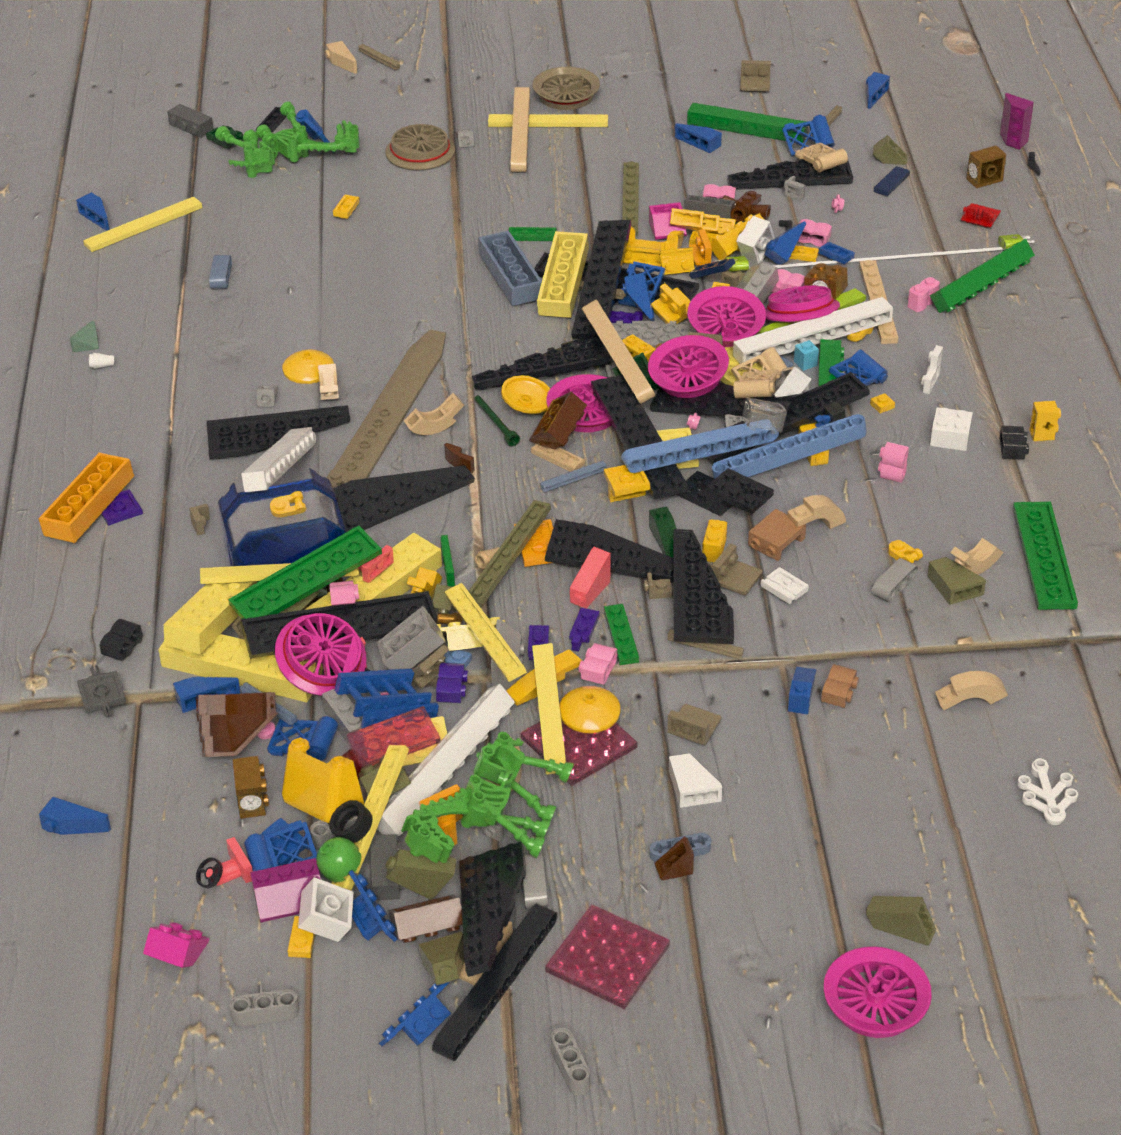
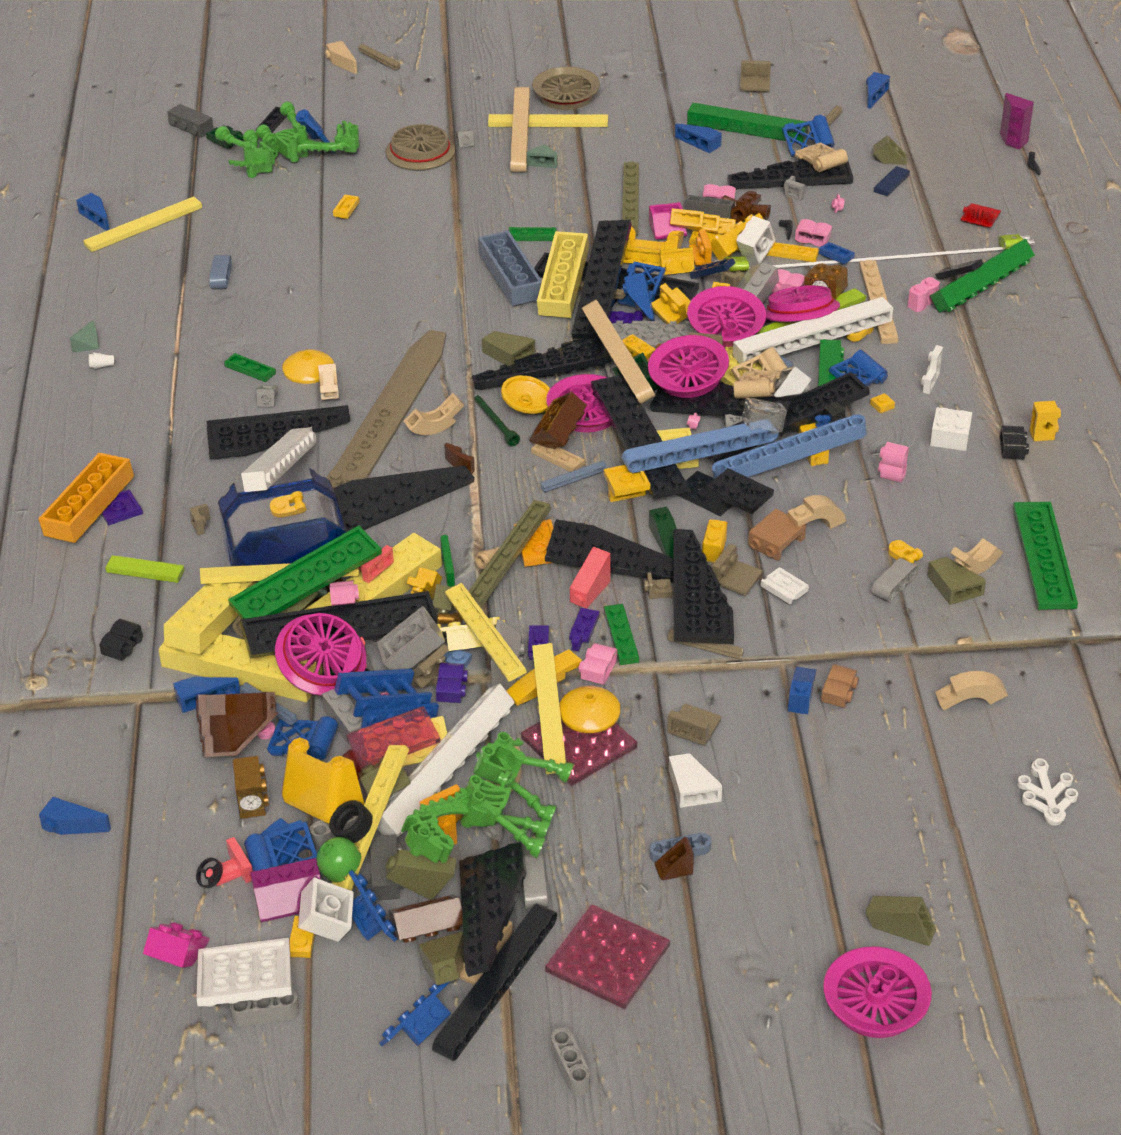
(101, 691): dark grey plate -> none
(145, 568): none -> lime tile
(244, 972): none -> white plate
(250, 367): none -> green tile
(507, 347): none -> olive slope
(542, 157): none -> sand green slope
(781, 247): blue slope -> none
(806, 355): medium azure brick -> none
(959, 269): none -> black tile
(986, 166): pearl gold brick -> none

